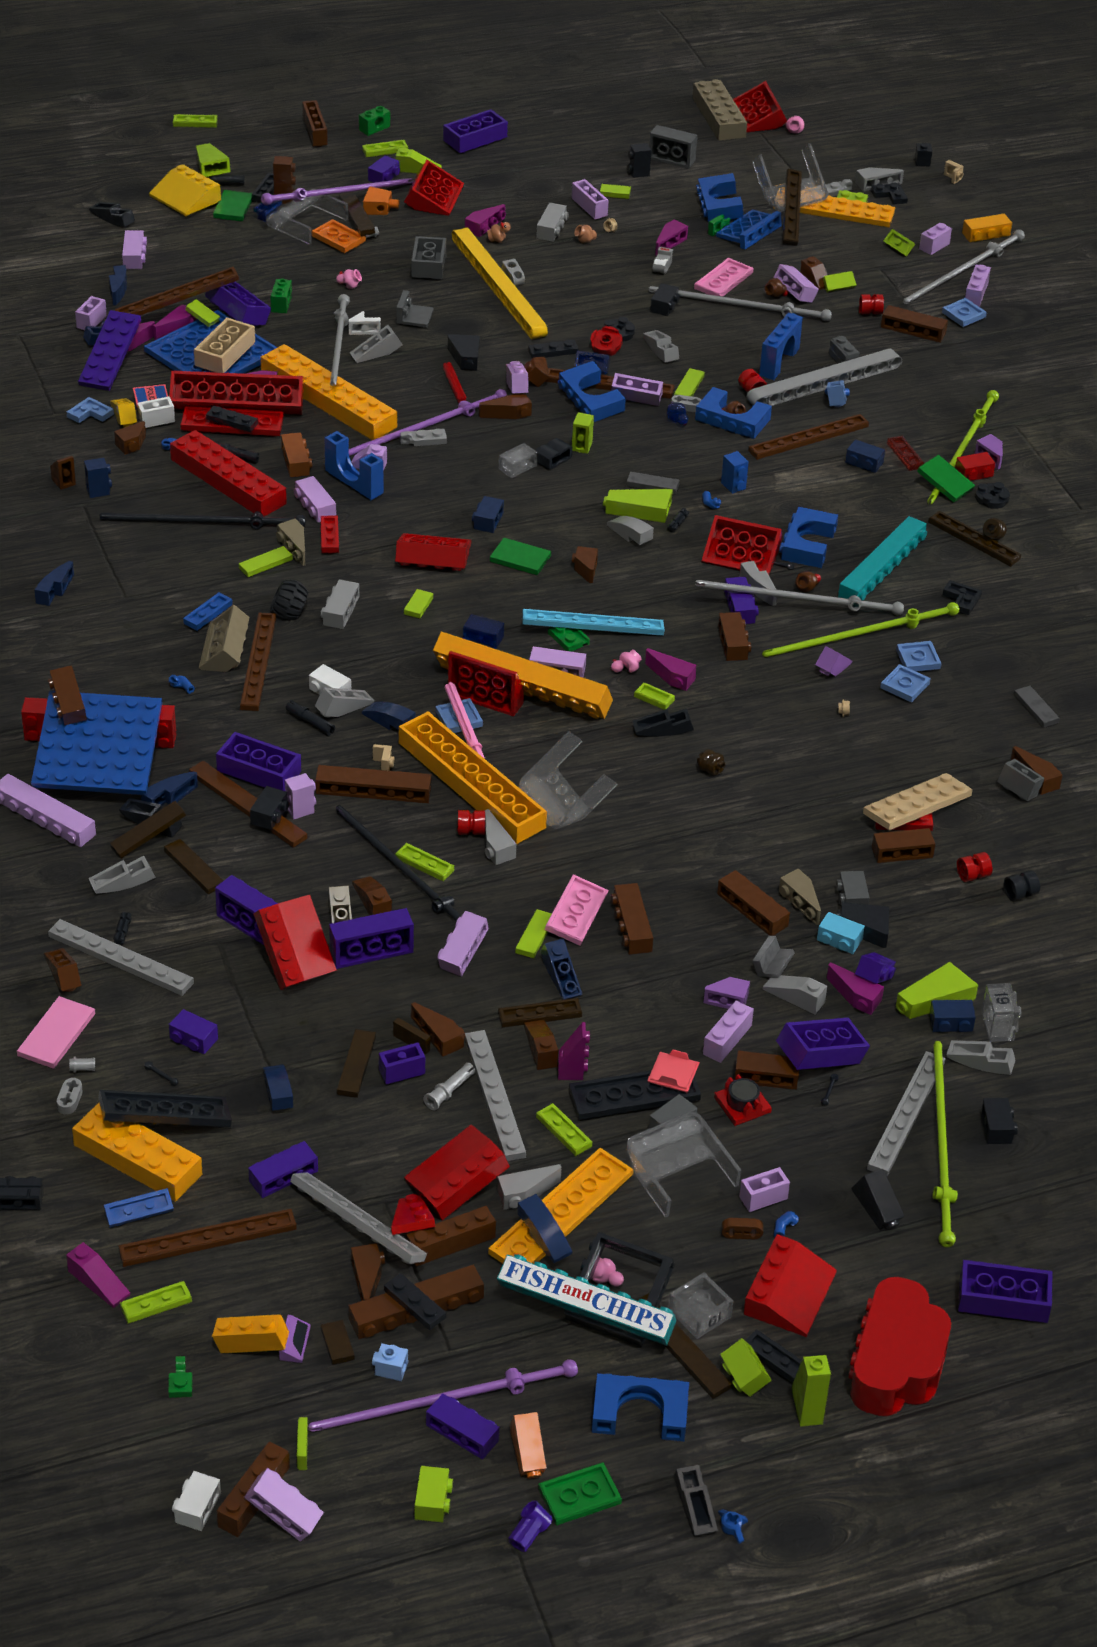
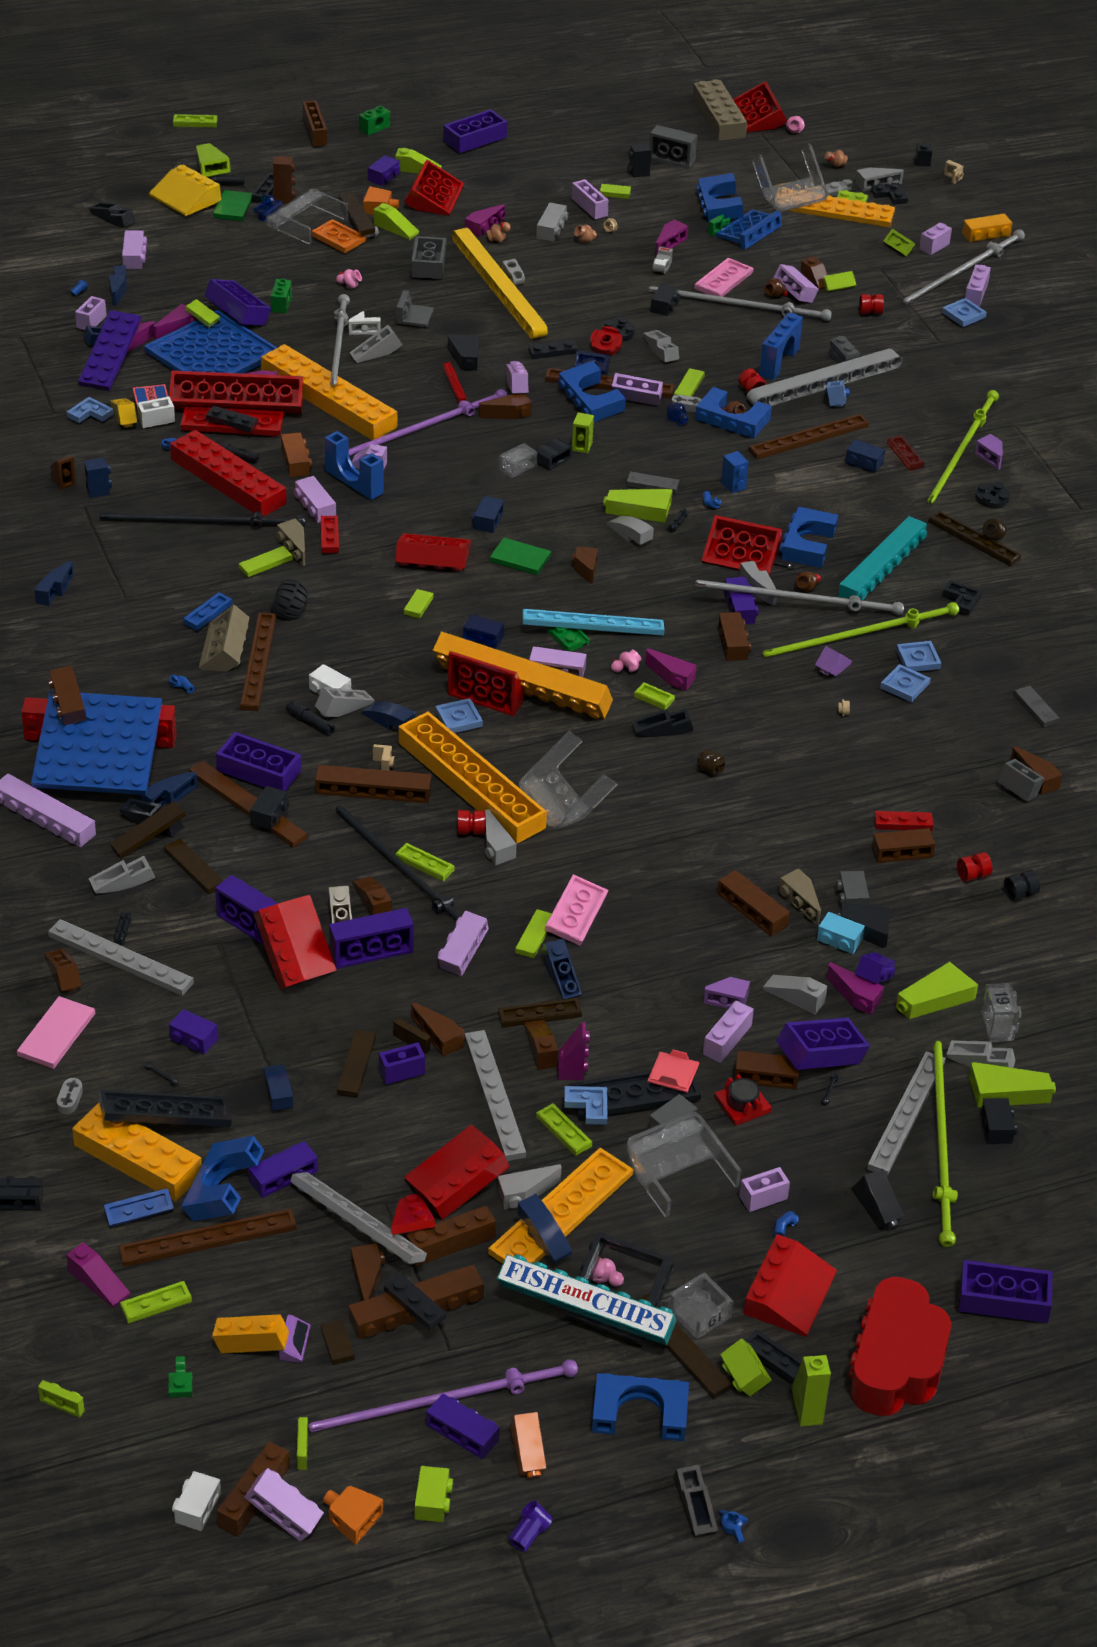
(60, 1398): none -> lime plate
(81, 286): none -> blue arm
(82, 1064): light grey pin -> none
(130, 438): reddish brown slope -> none
(181, 292): reddish brown tile -> none
(205, 1196): none -> blue arch
(224, 345): tan brick -> none
(300, 193): medium lavender bar -> none
(300, 795): lavender brick -> none
(340, 604): light grey brick -> none
(353, 1511): none -> orange torso
(383, 148): lime tile -> none
(390, 1362): light blue brick -> none
(393, 221): none -> lime slope
(424, 437): light grey hinge -> none
(444, 1090): light grey pin -> none
(462, 718): bright pink axle -> none
(537, 370): reddish brown slope -> none
(579, 1493): green tile -> none
(591, 1098): none -> medium blue plate
(632, 918): reddish brown brick -> none
(742, 1228): reddish brown beam -> none
(771, 959): flat silver panel -> none
(792, 207): dark brown tile -> none
(836, 158): none -> nougat animal
(914, 323): reddish brown brick -> none
(917, 801): tan plate -> none
(946, 478): green tile -> none
(952, 1015): dark blue brick -> none
(976, 466): red brick -> none
(1015, 1084): none -> lime slope

